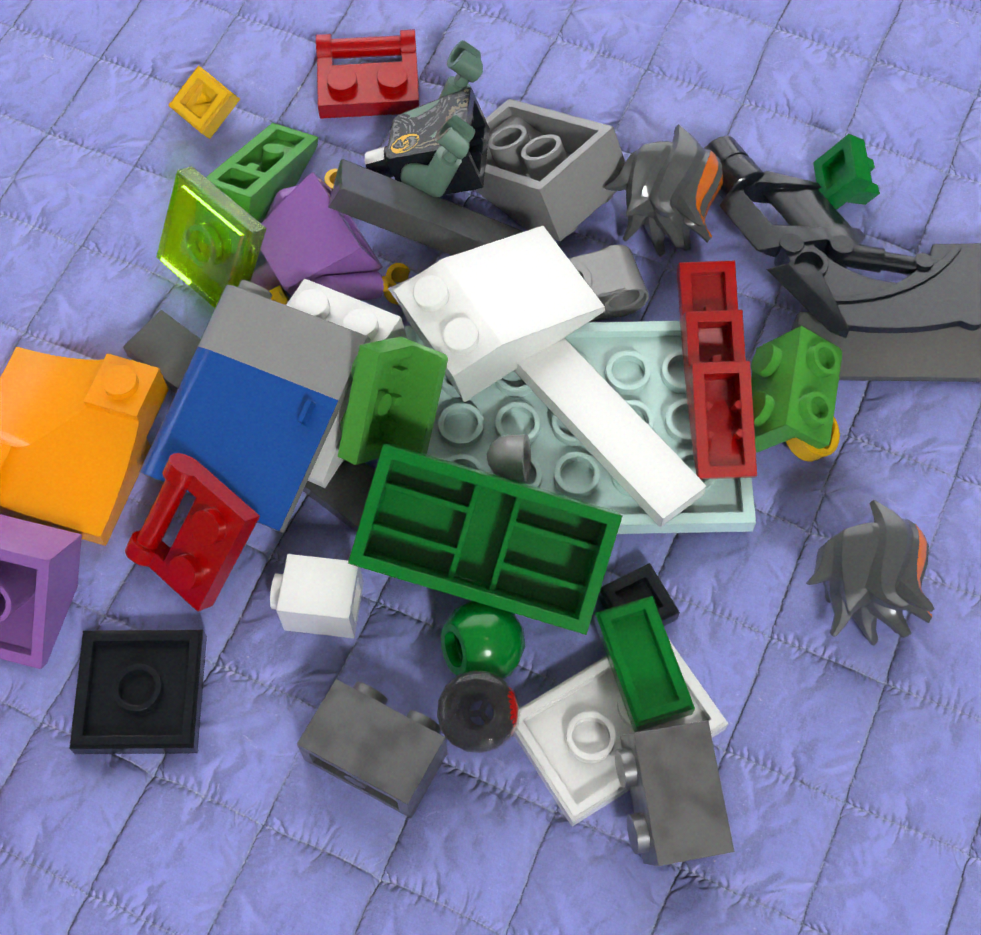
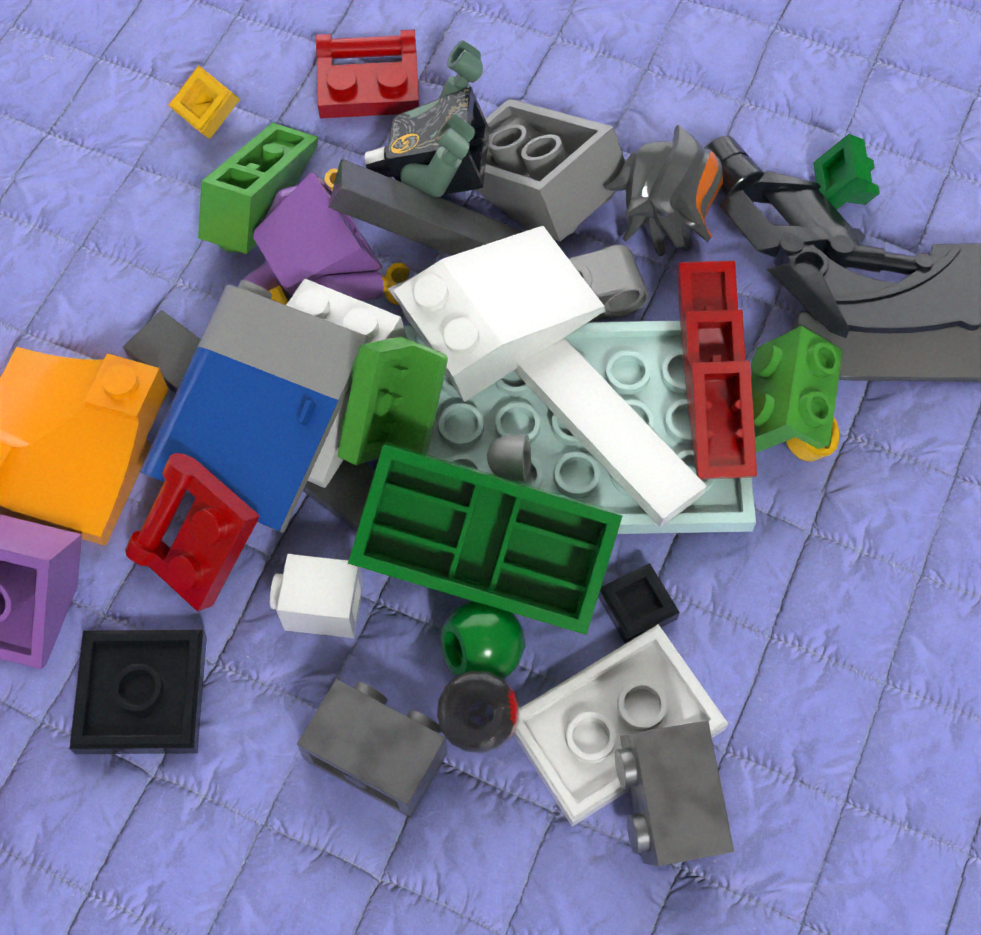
(208, 237): clear neon green tile -> none
(643, 664): green tile -> none
(875, 574): dark grey hair -> none

